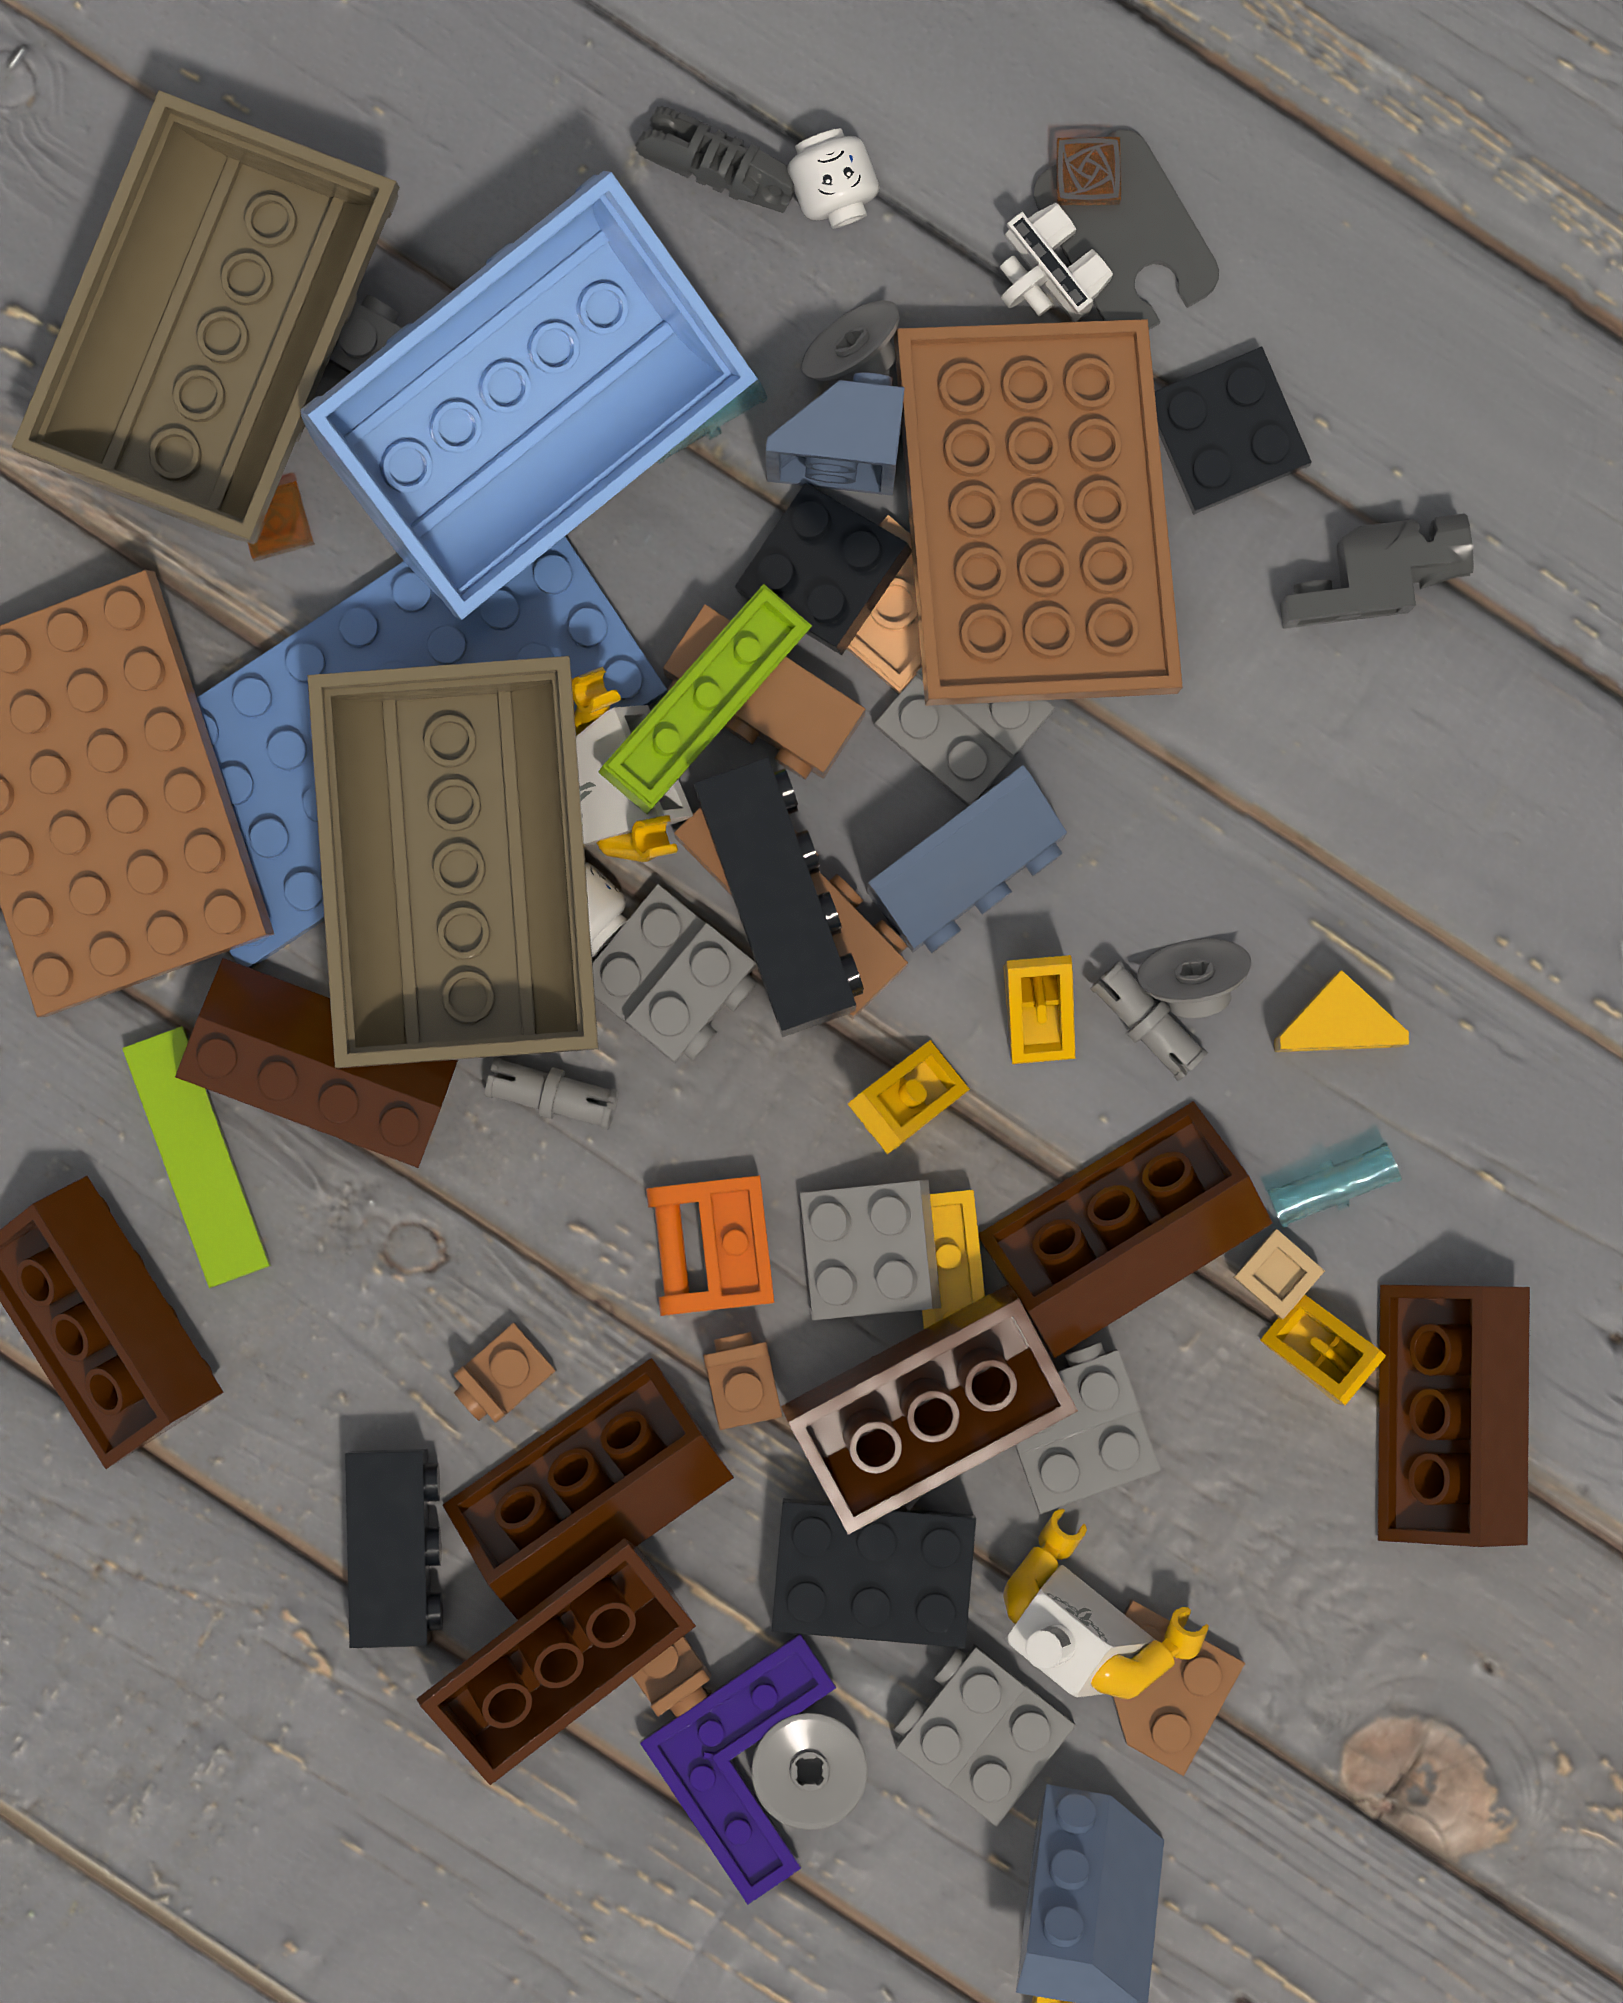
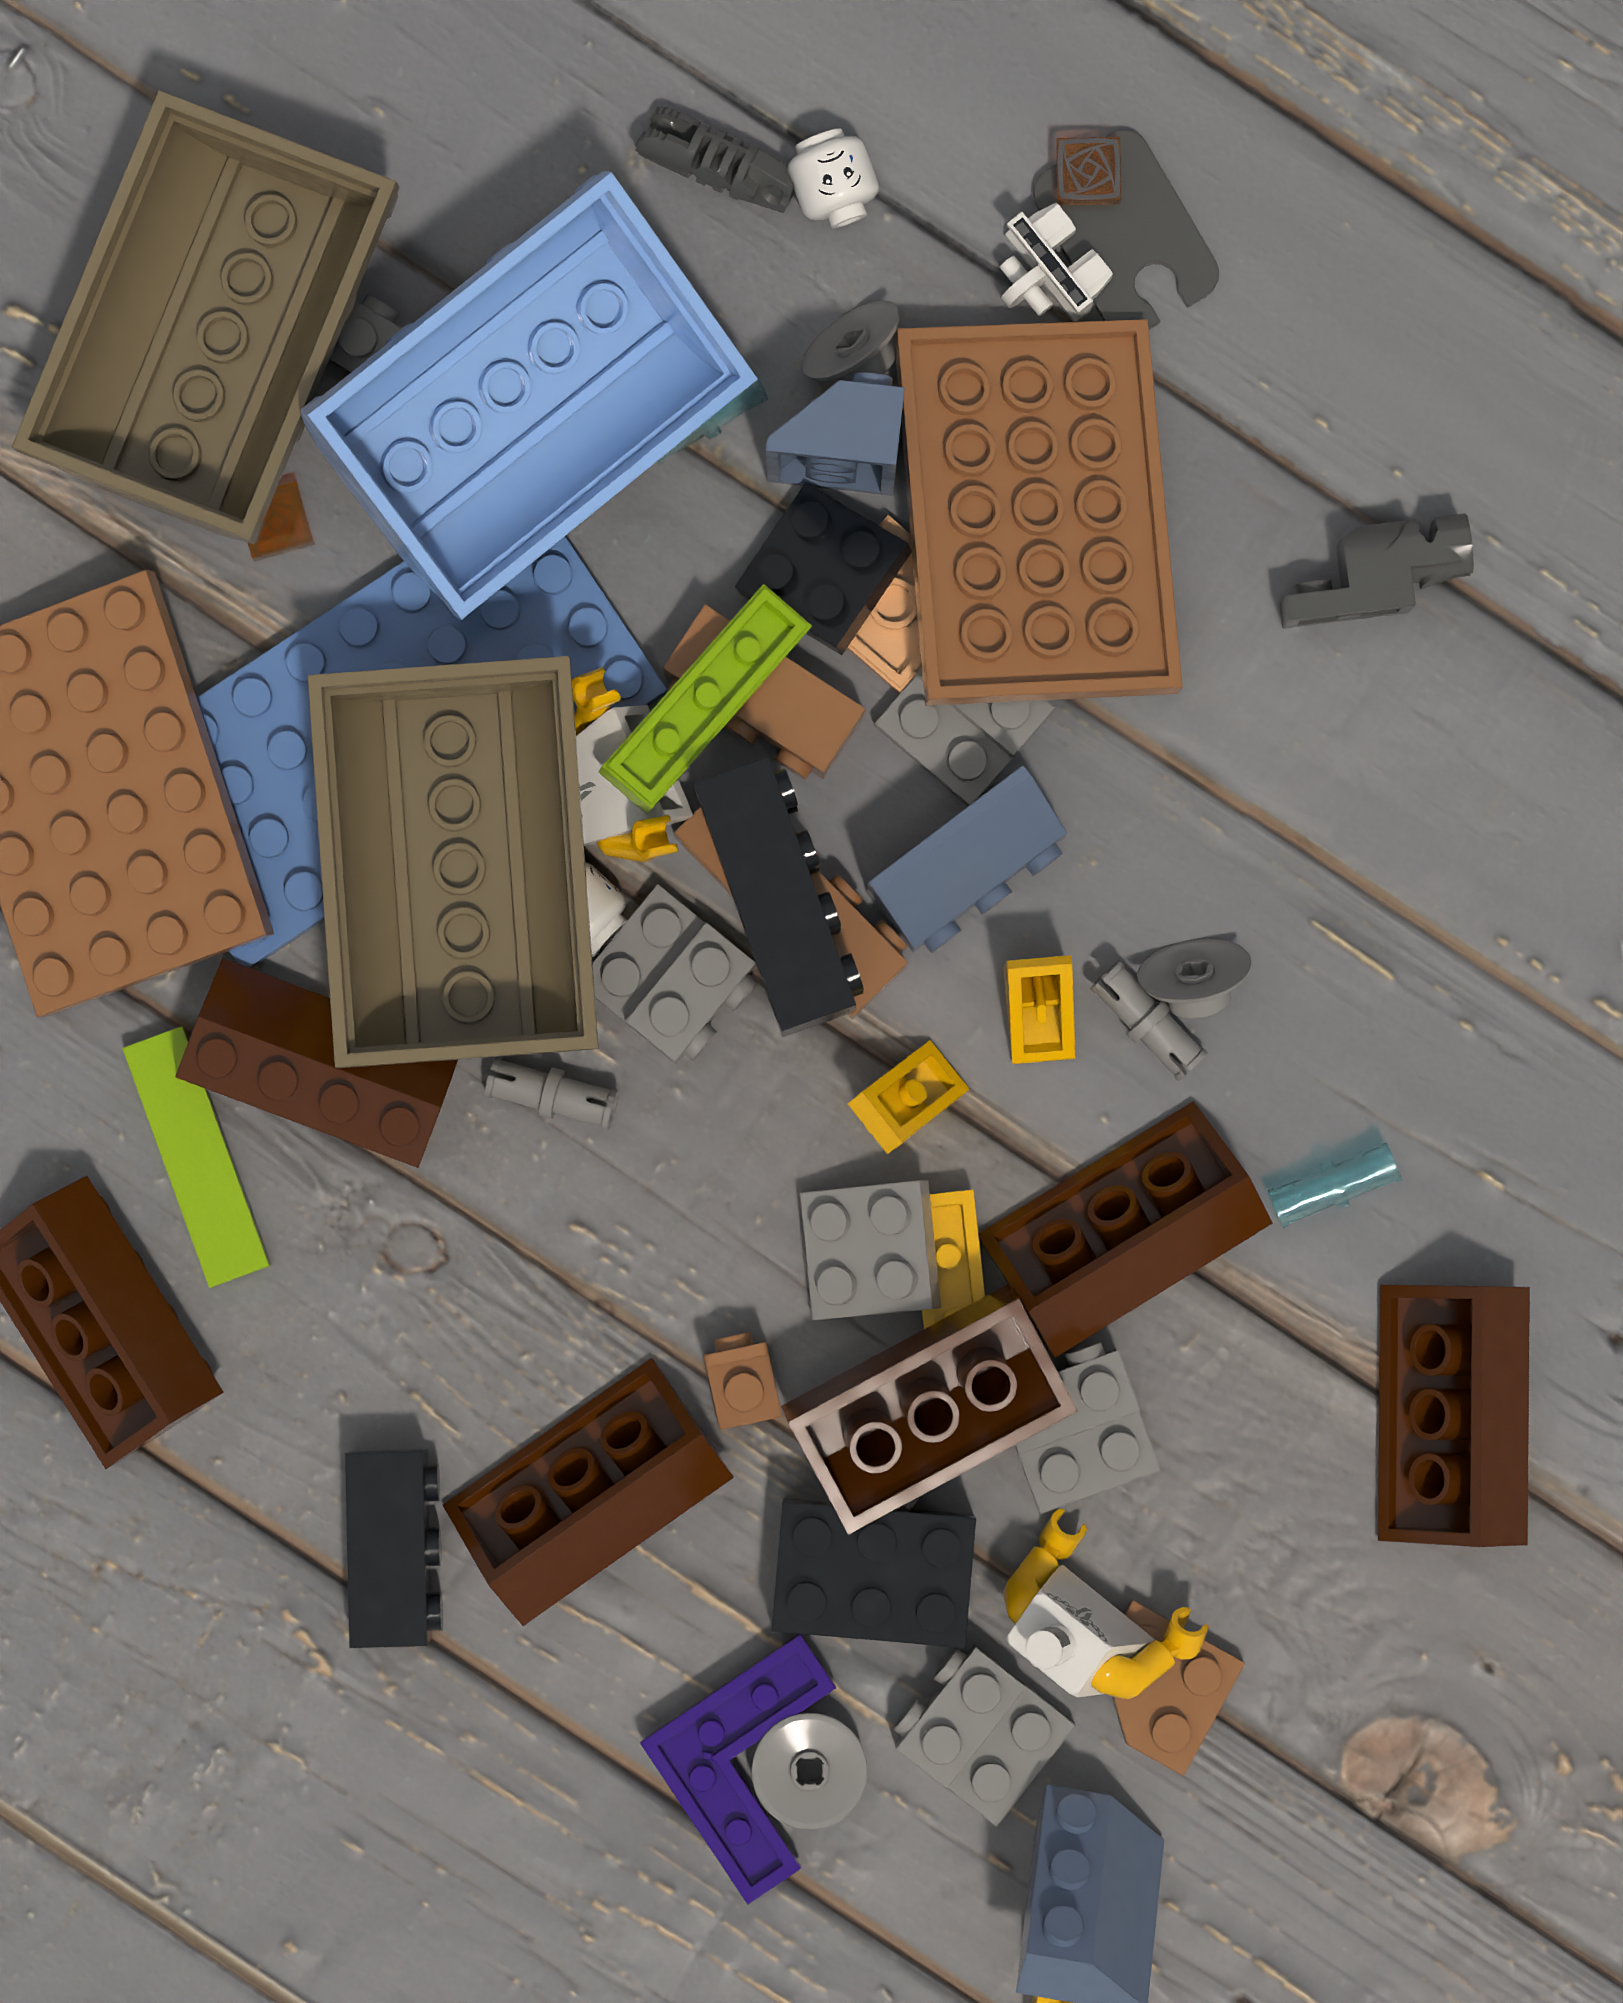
(502, 1375): medium nougat bracket -> none
(557, 1661): reddish brown slope -> none
(674, 1679): medium nougat bracket -> none
(732, 1244): orange plate -> none
(1229, 430): black plate -> none
(1278, 1274): tan plate -> none
(1323, 1350): yellow slope -> none
(1341, 1019): yellow slope -> none

